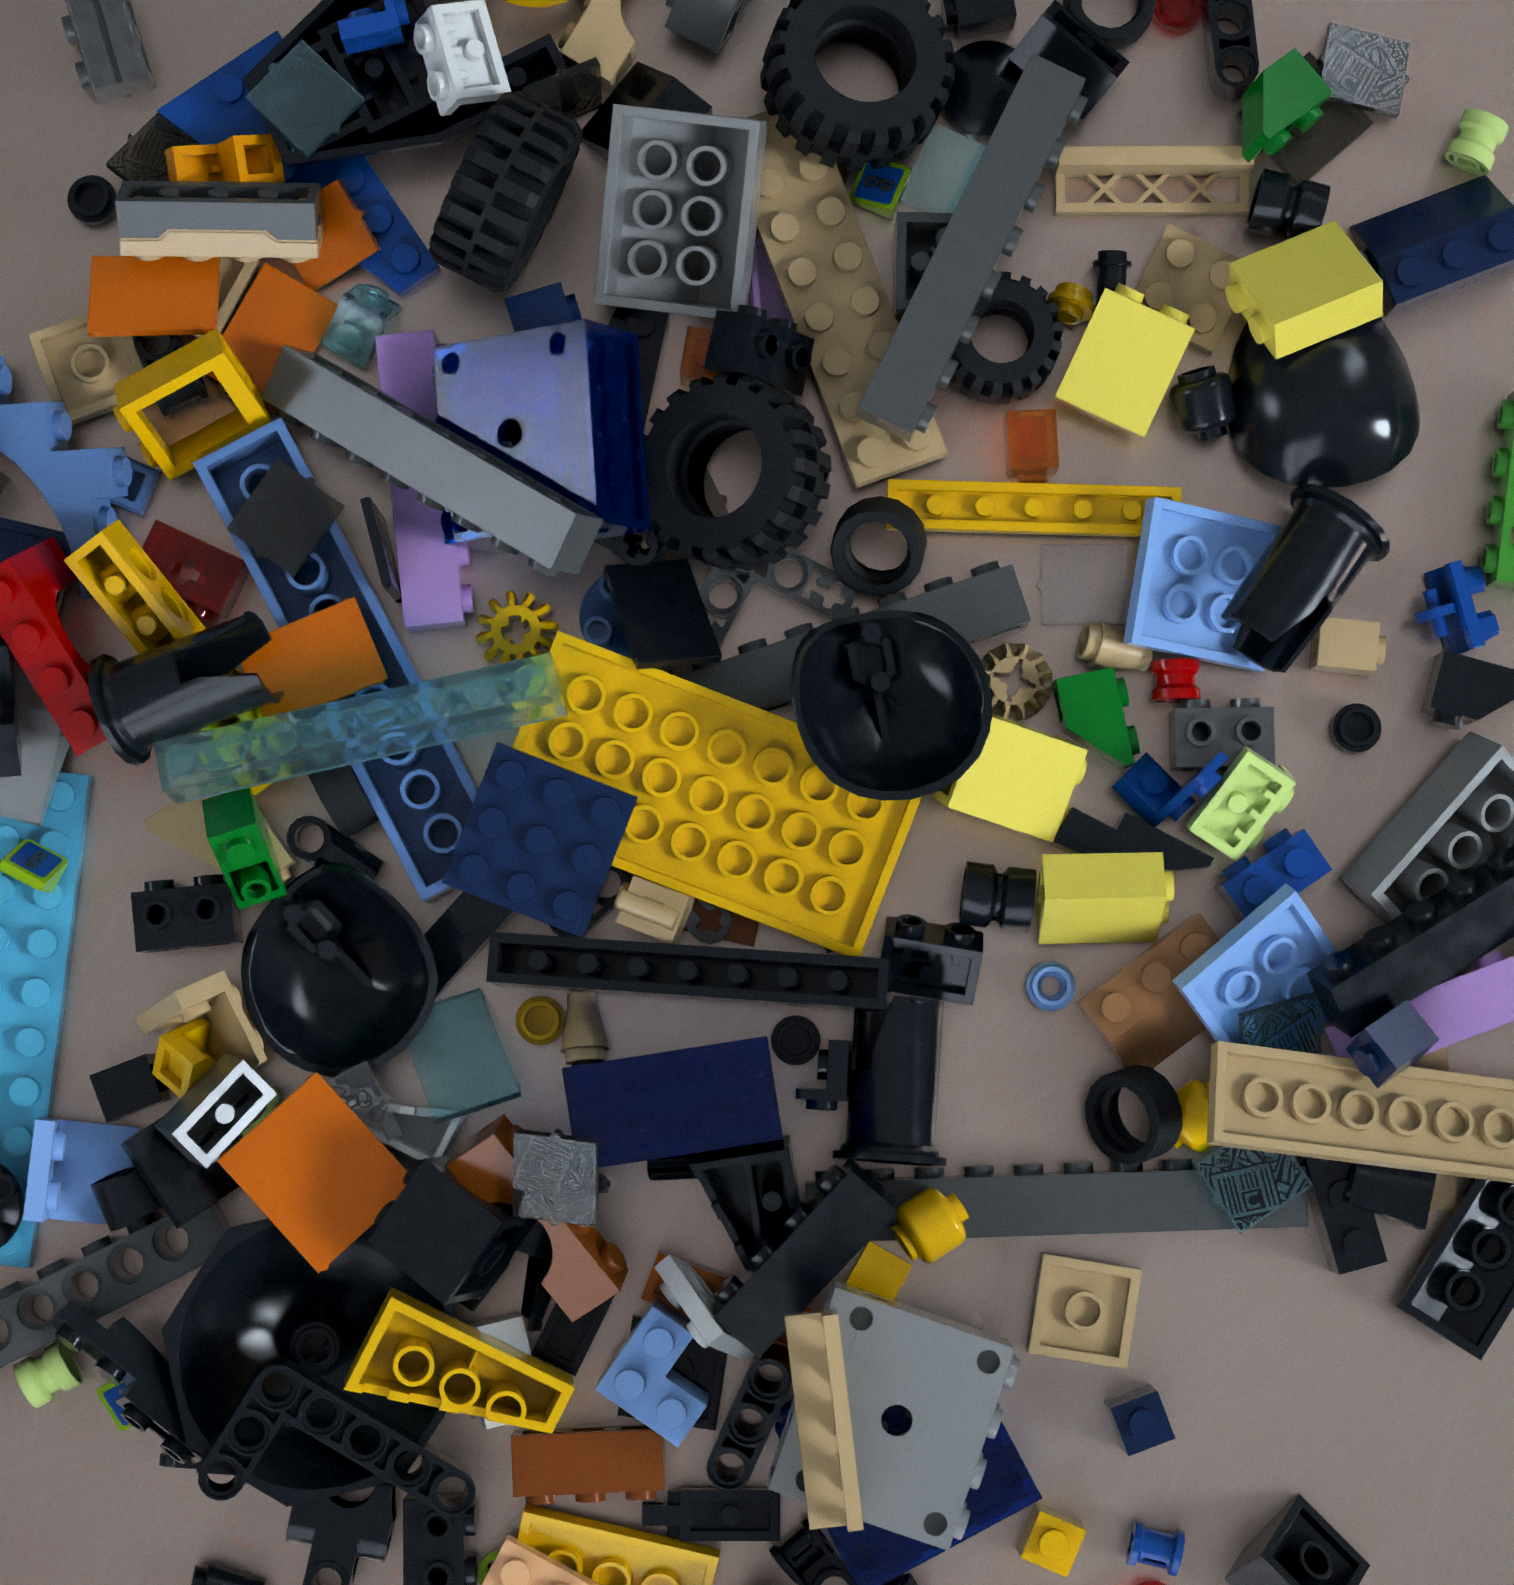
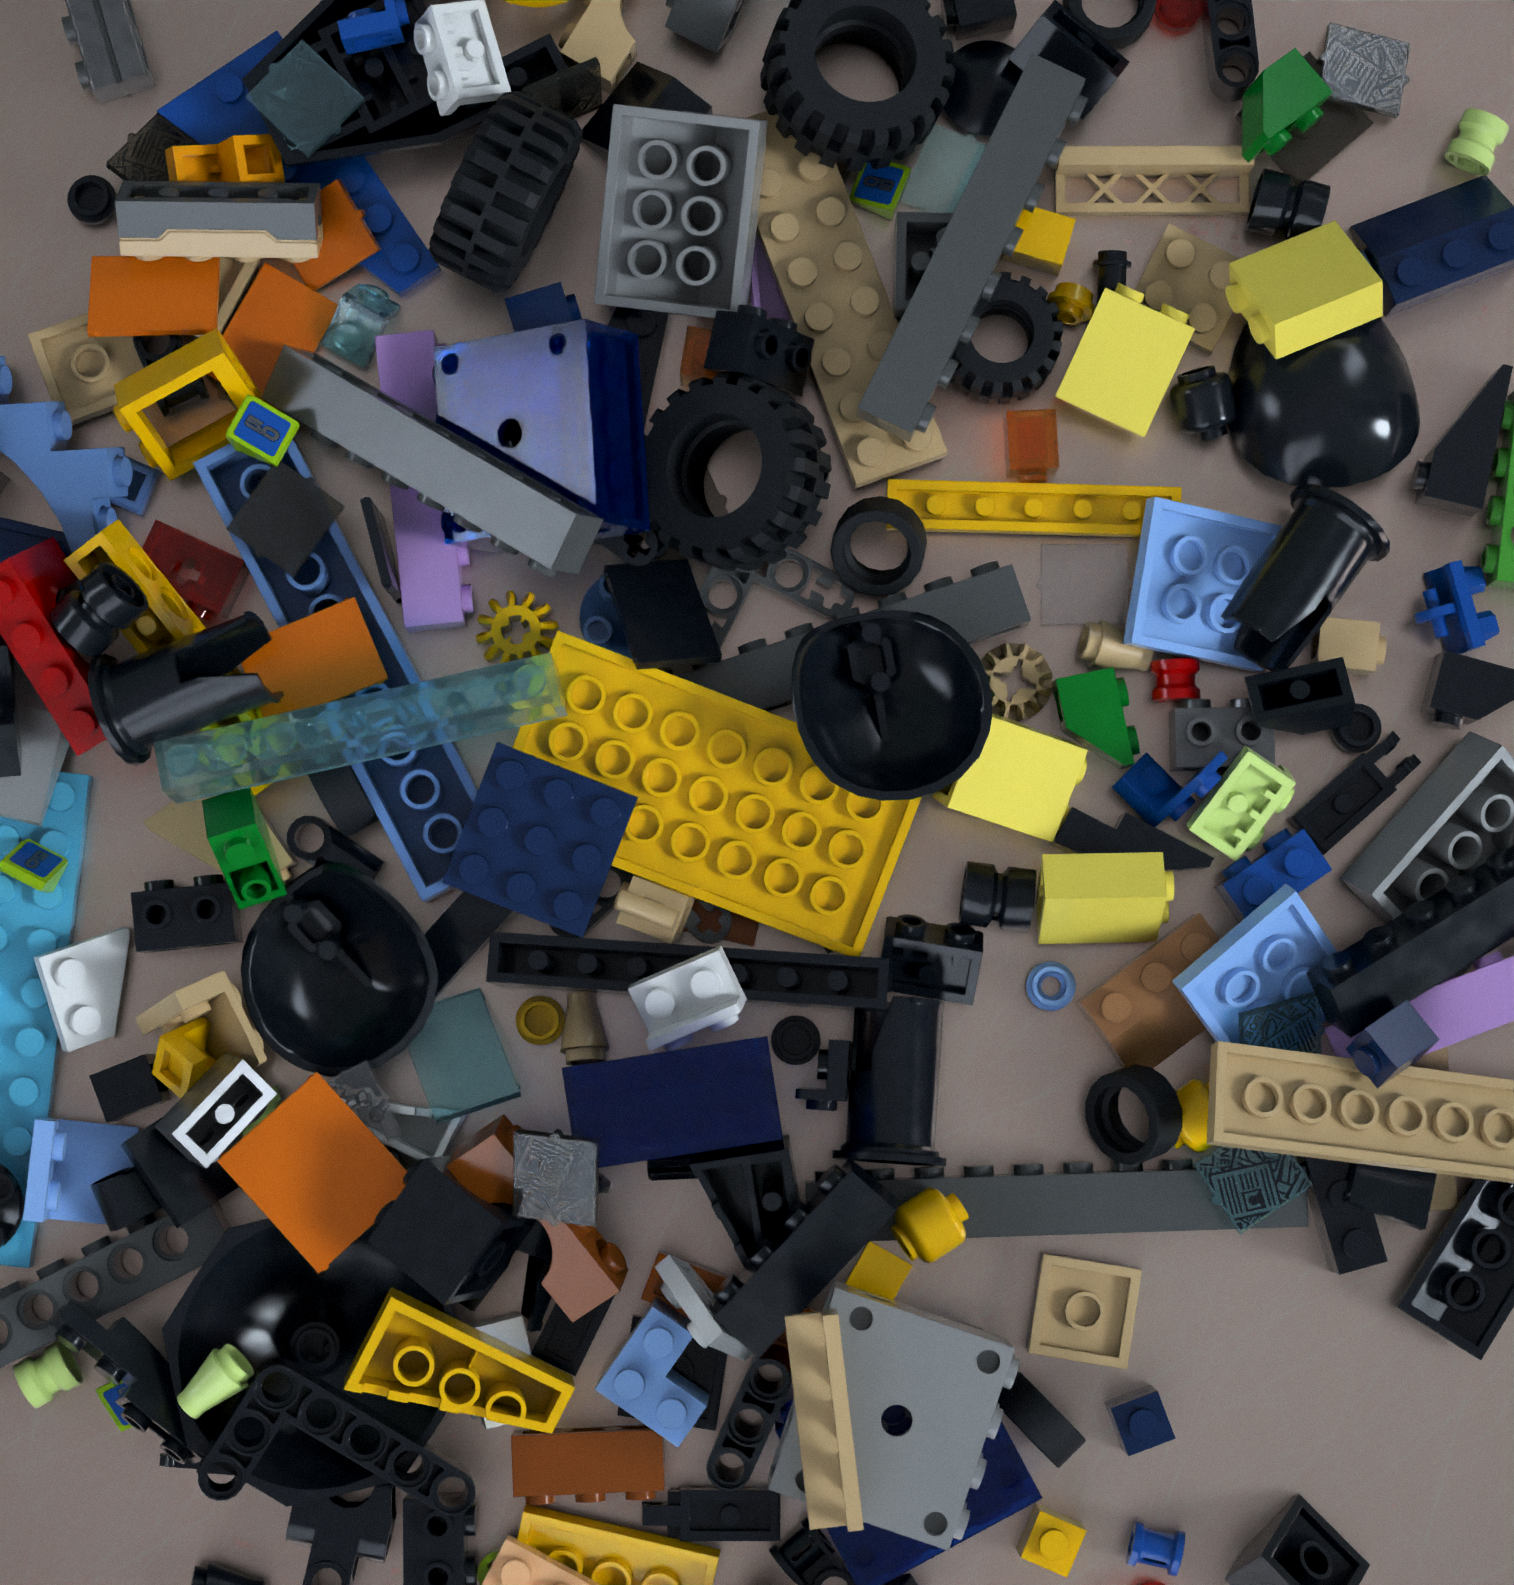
(85, 987): none -> white wing
(94, 615): none -> black wheel
(217, 1379): none -> yellowish green cone
(261, 431): none -> slope
(688, 999): none -> white bracket
(1040, 1421): none -> black tyre
(1042, 241): none -> yellow brick
(1302, 697): none -> black slope
(1351, 796): none -> black hinge
(1460, 463): none -> black slope

